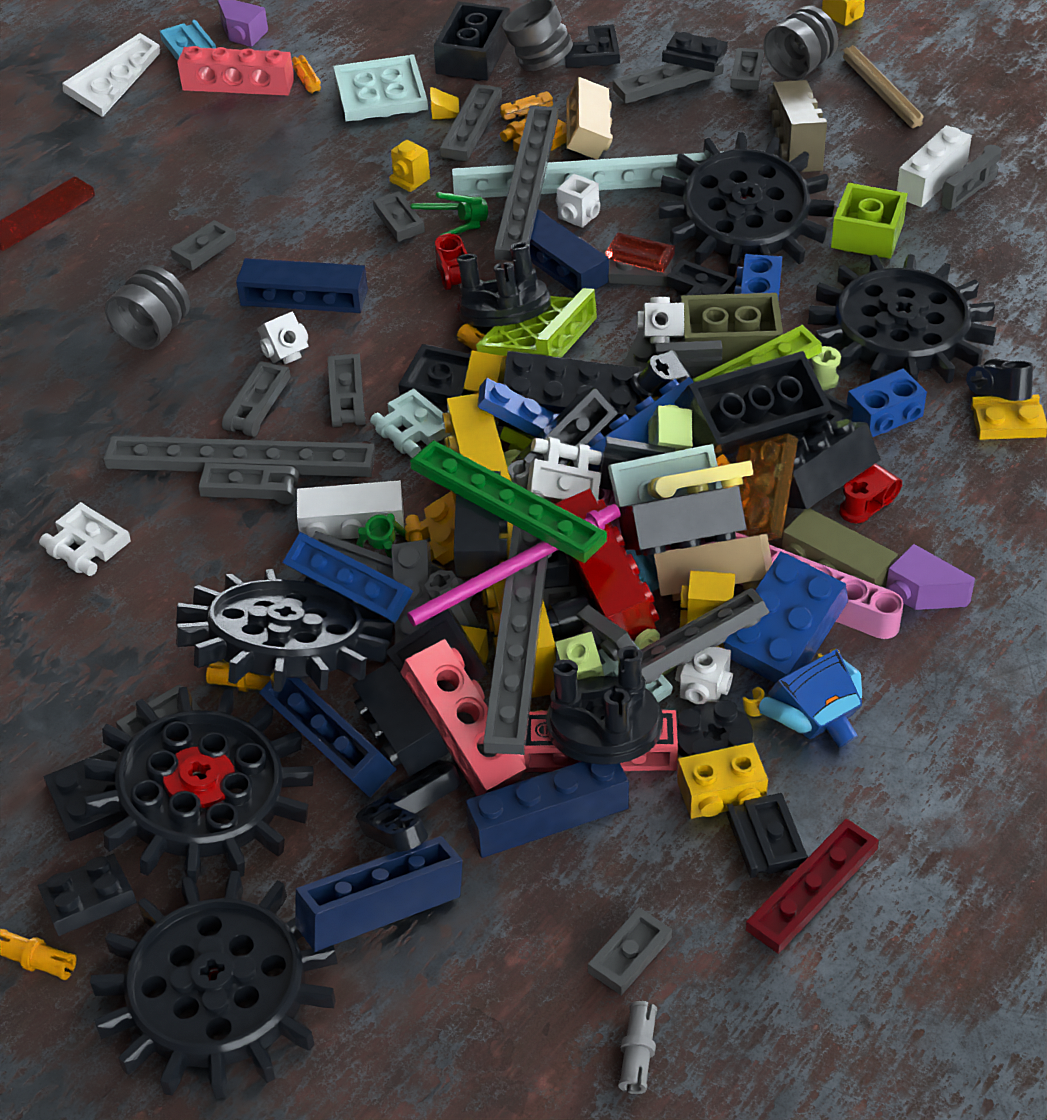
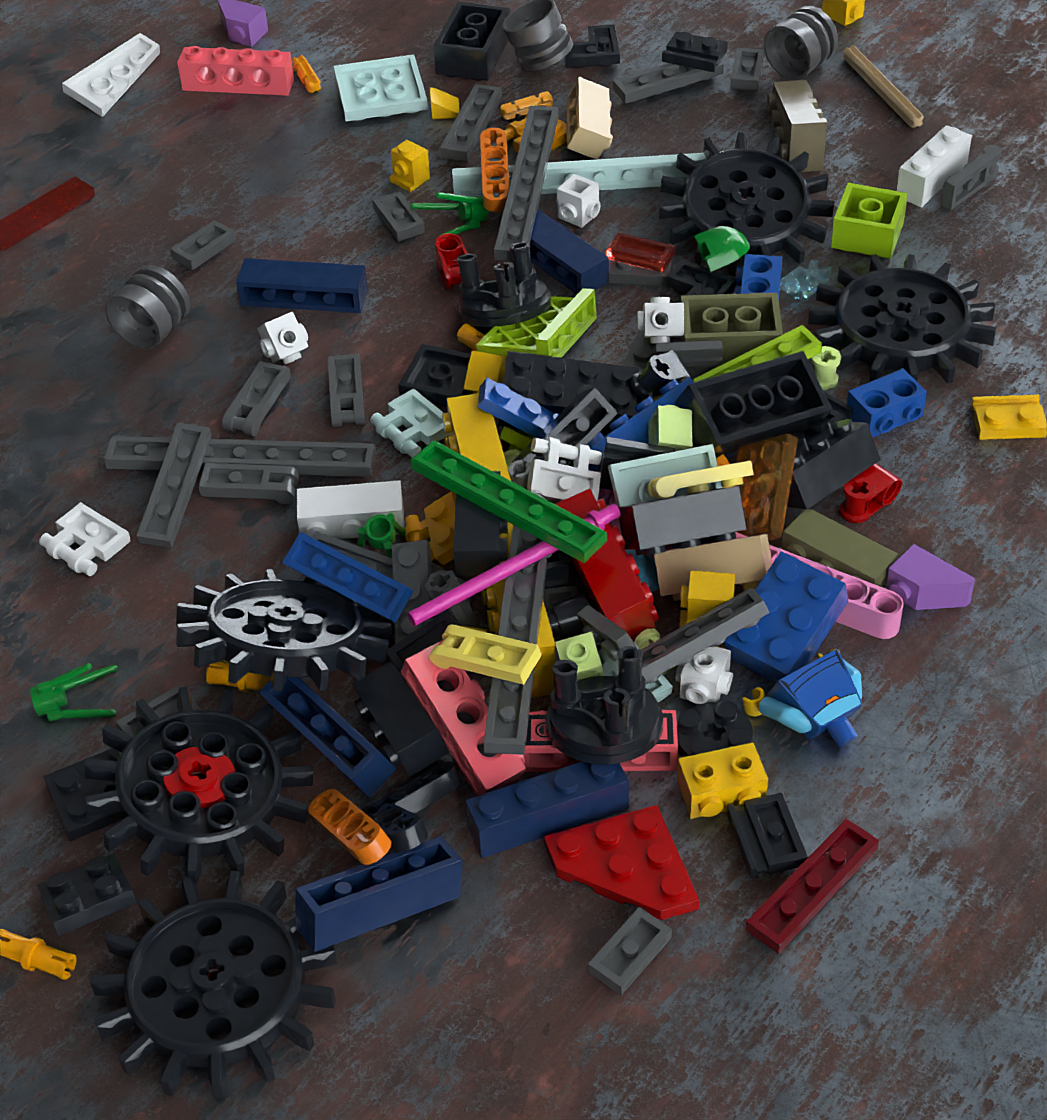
(51, 695): none -> green plant
(174, 485): none -> dark grey plate
(185, 36): medium azure plate -> none
(350, 826): none -> orange beam
(486, 654): none -> light yellow plate
(494, 168): none -> orange beam
(626, 861): none -> red plate
(638, 1047): light grey pin -> none
(721, 246): none -> green brick
(803, 282): none -> clear light blue plate
(1002, 379): black piece -> none

